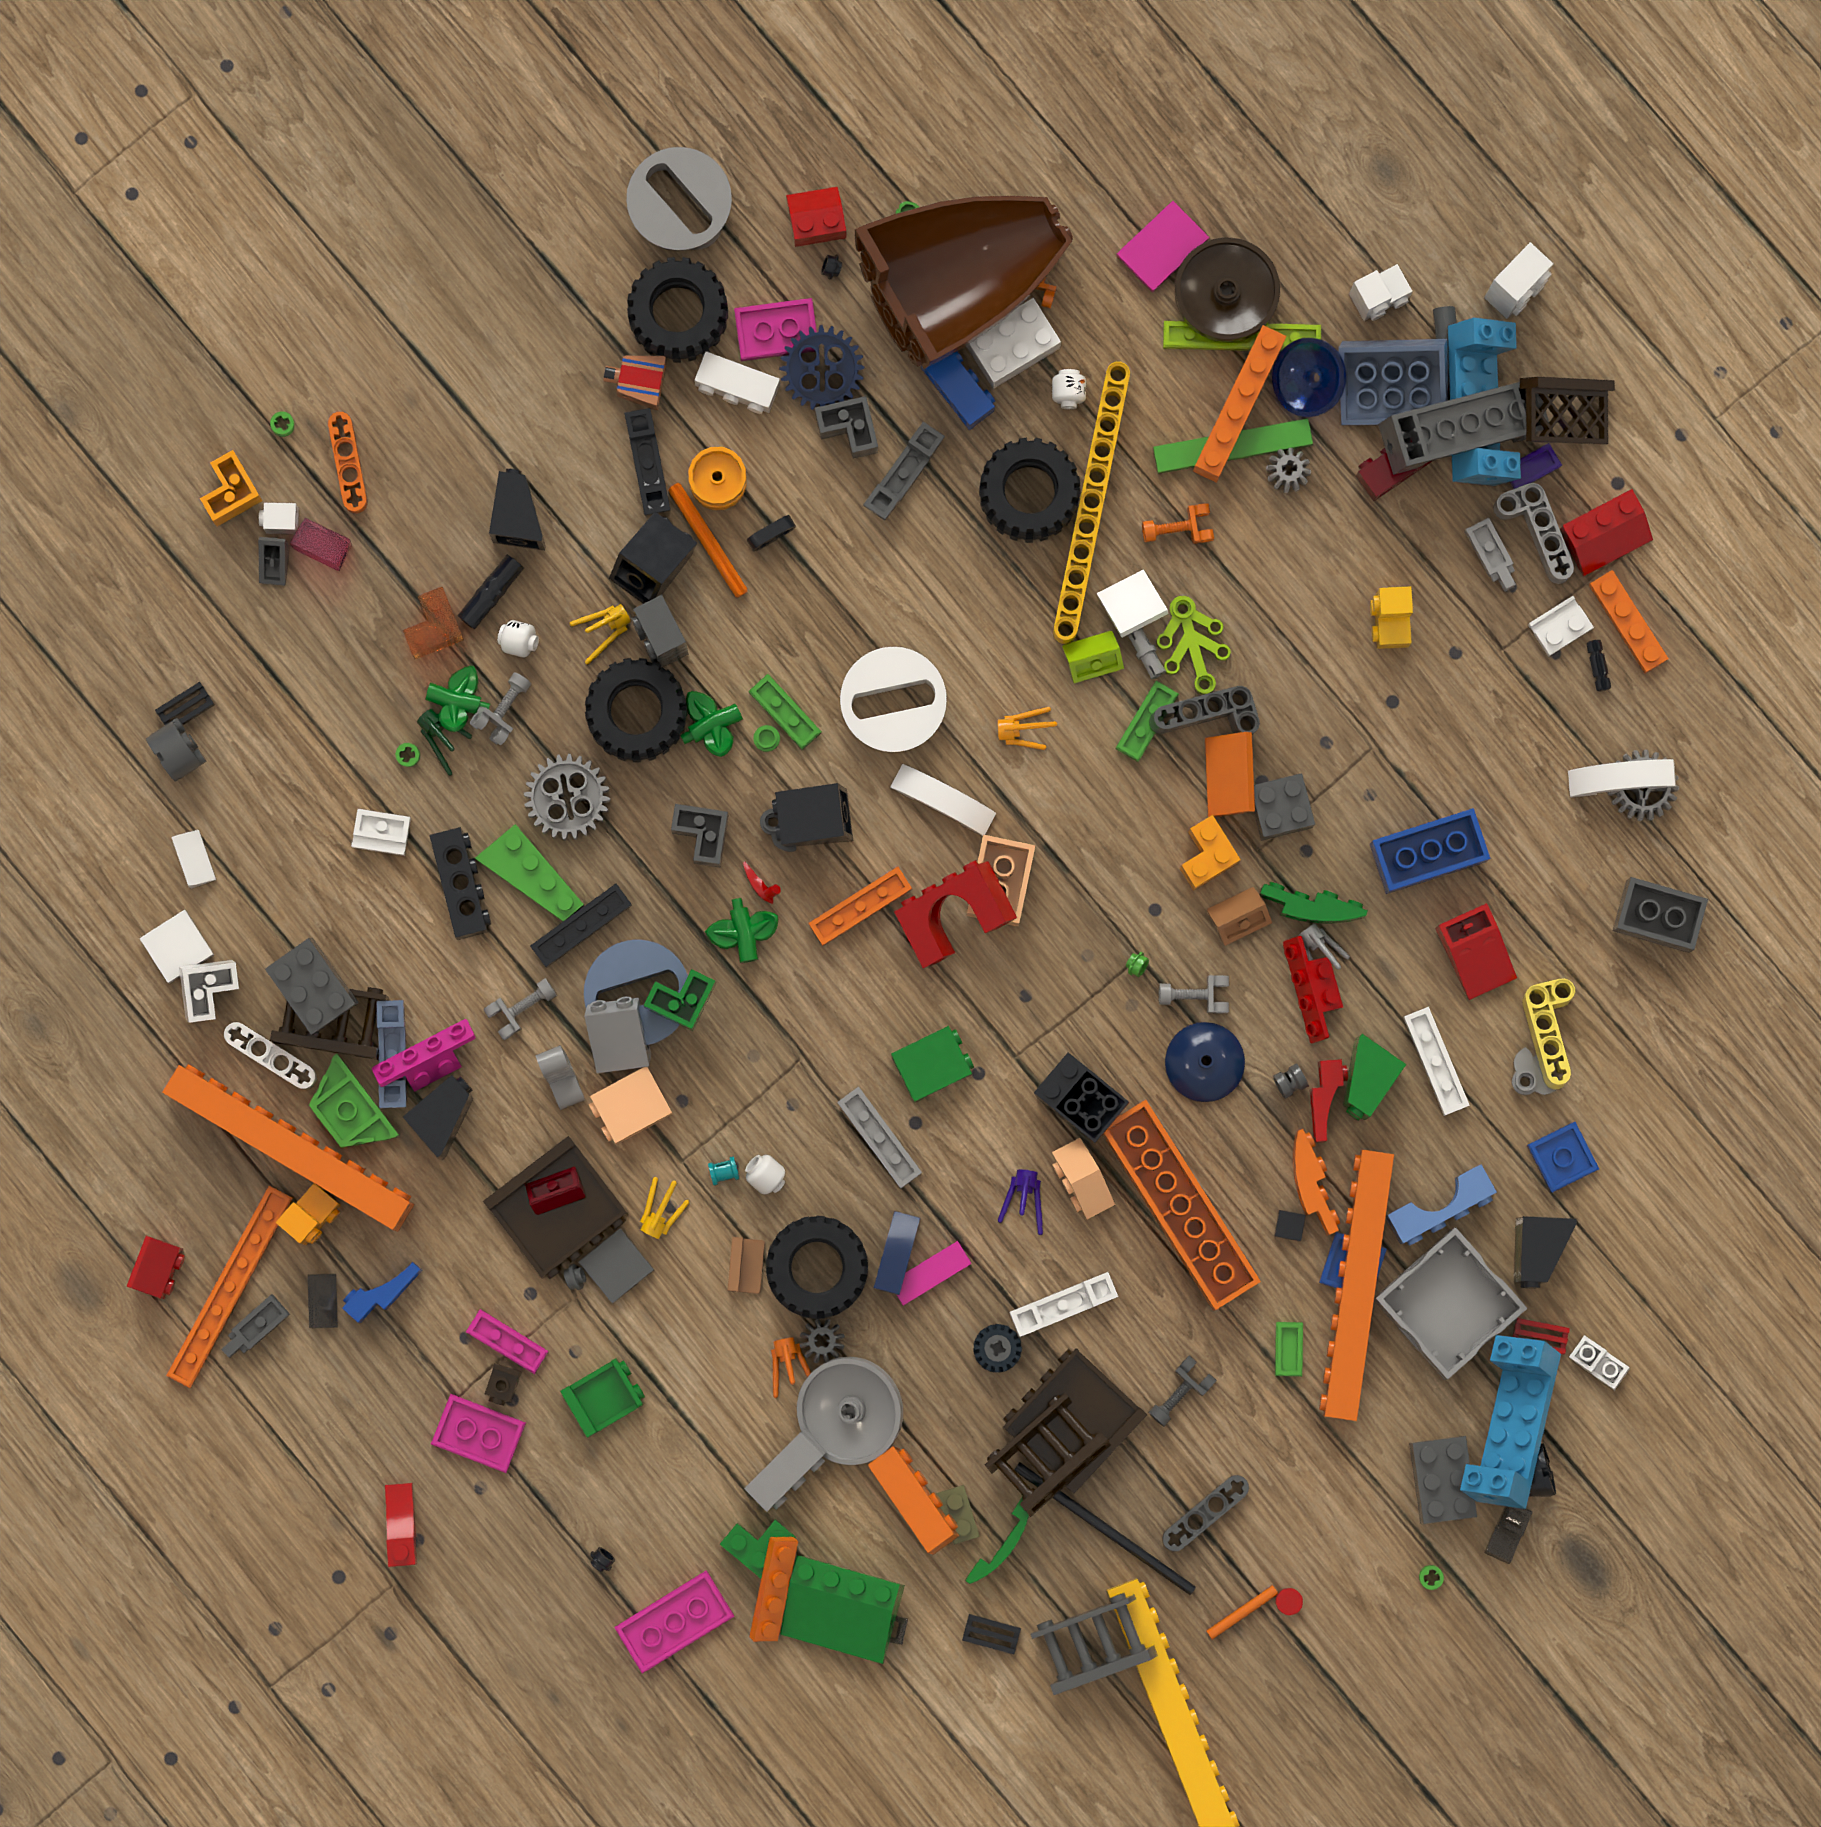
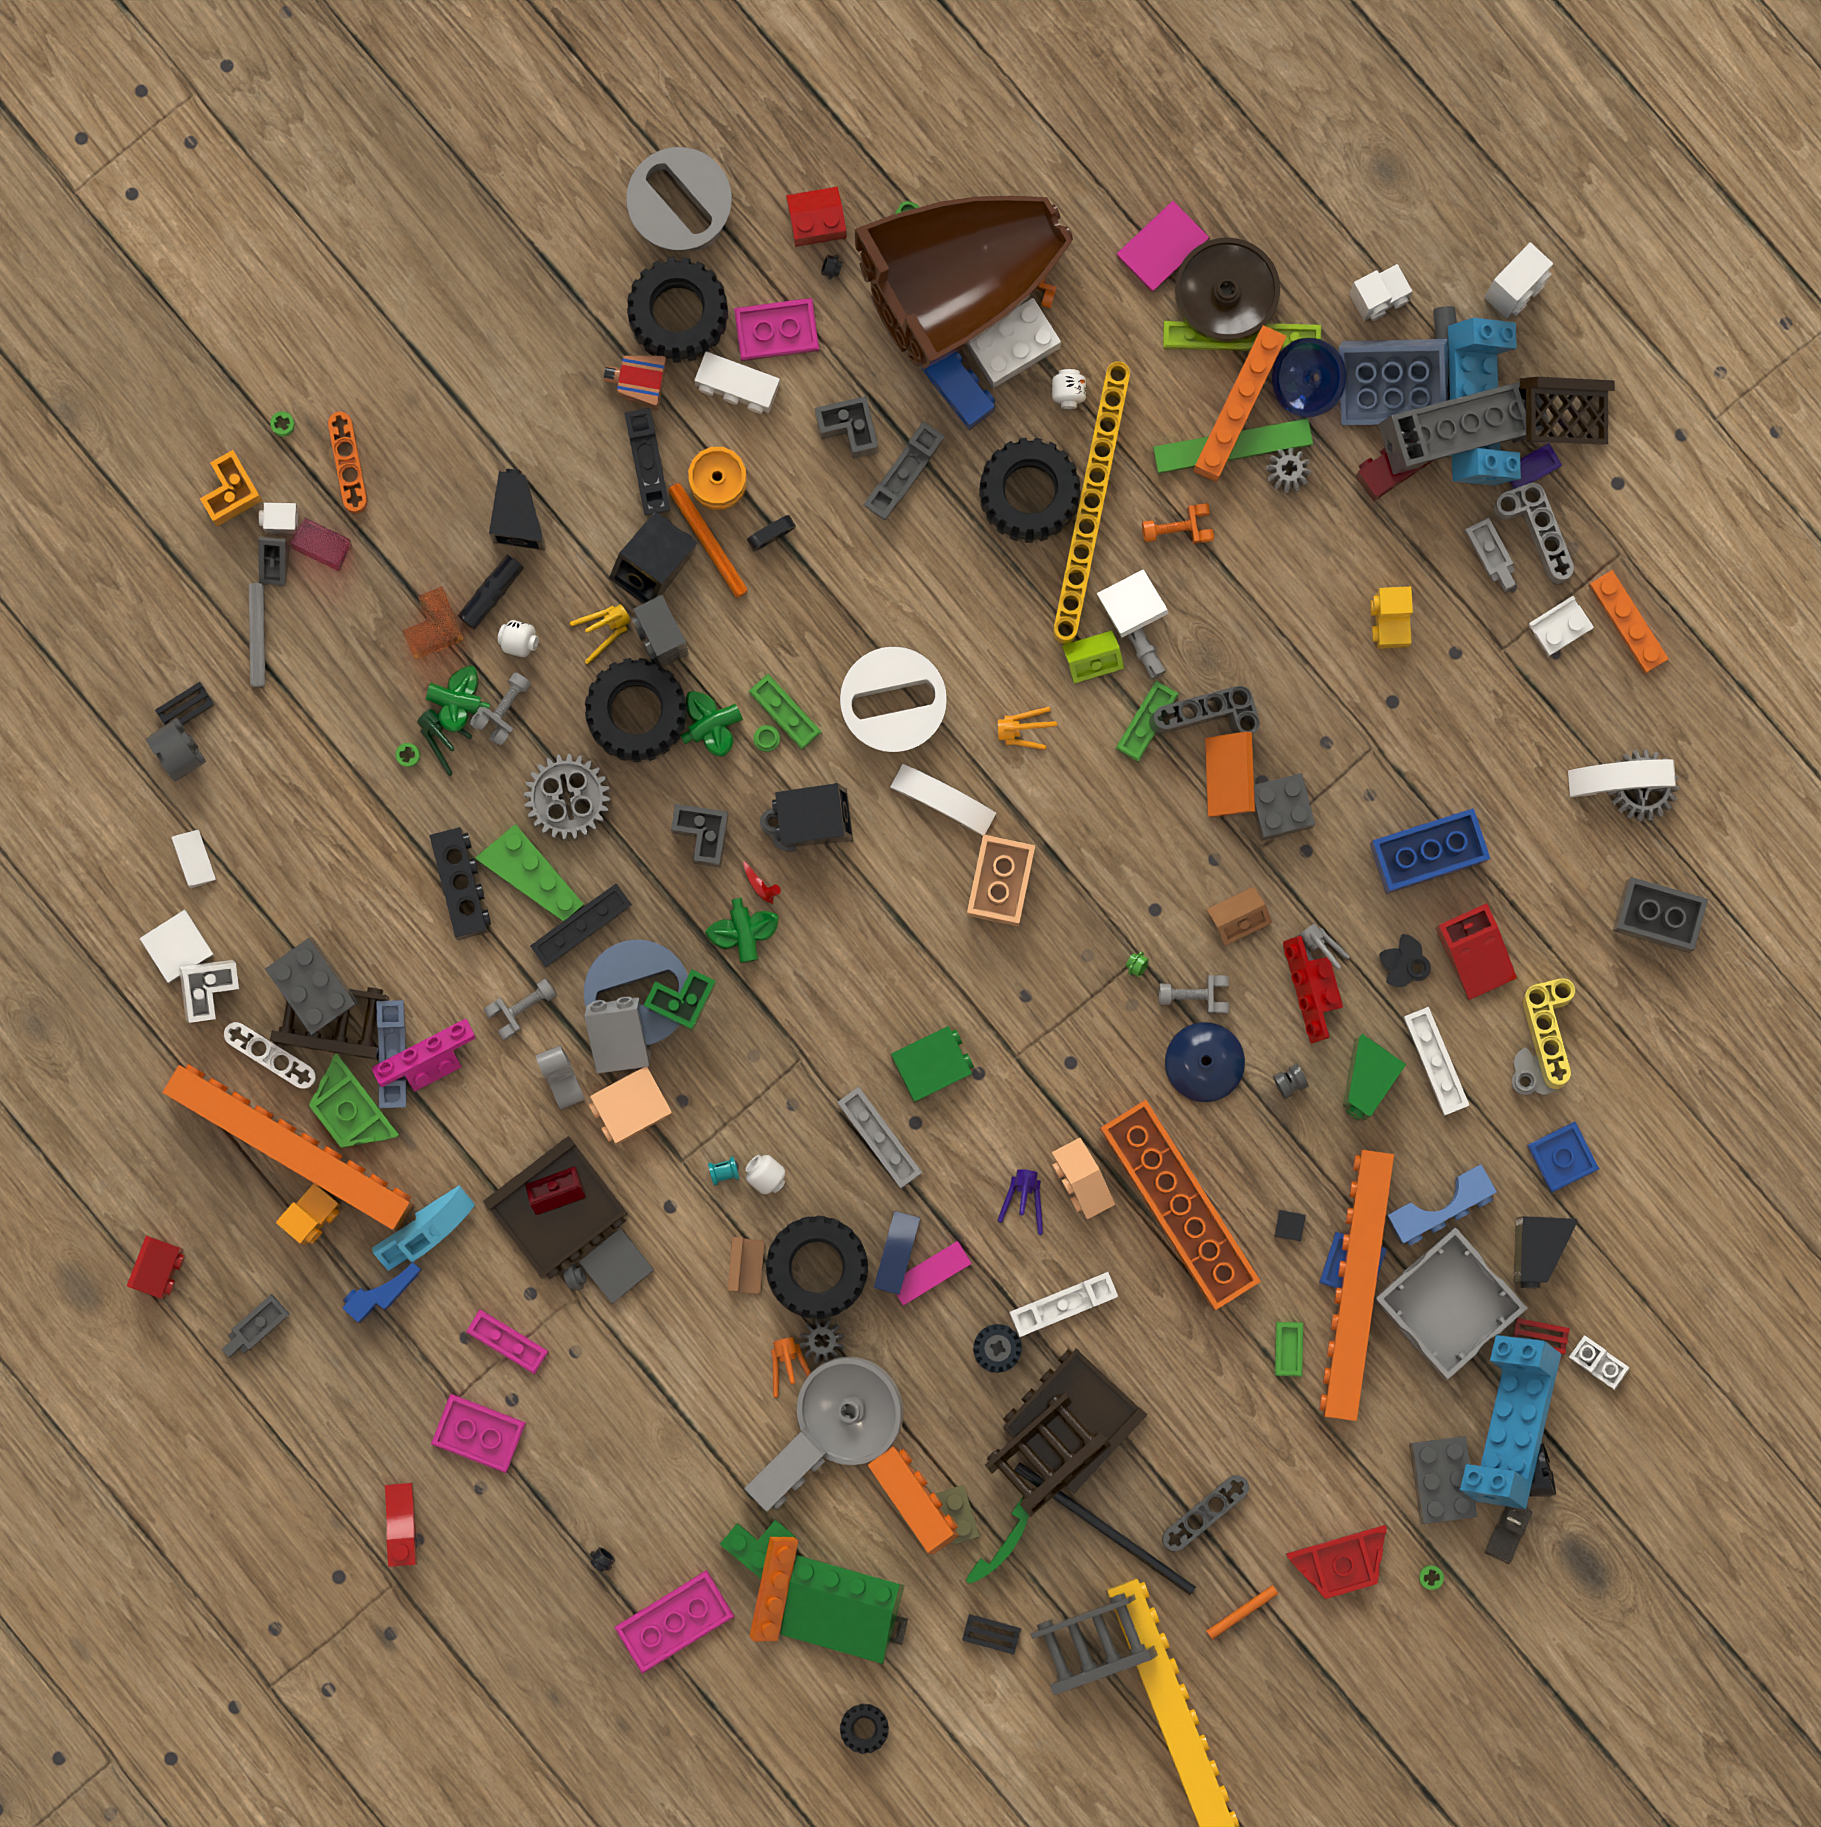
(229, 1287): orange tile -> none
(256, 635): none -> light grey axle
(322, 1301): clear smoke slope -> none
(381, 832): white plate -> none
(425, 1232): none -> medium azure slope
(441, 1115): black slope -> none
(511, 1378): dark brown brick -> none
(603, 1397): green panel -> none
(654, 1224): yellow plant -> none
(797, 368): dark blue gear -> none
(847, 1728): none -> black tyre
(860, 906): orange plate -> none
(922, 915): red arch -> none
(1081, 1098): black slope -> none
(1161, 1413): dark grey bar -> none
(1192, 640): lime plant -> none
(1215, 857): light orange brick -> none
(1289, 1601): red tile -> none
(1307, 1171): orange slope -> none
(1322, 910): green slope -> none
(1331, 1076): red slope -> none
(1342, 1563): none -> red wing
(1401, 961): none -> black plate
(1598, 665): black axle -> none
(1607, 532): red slope -> none

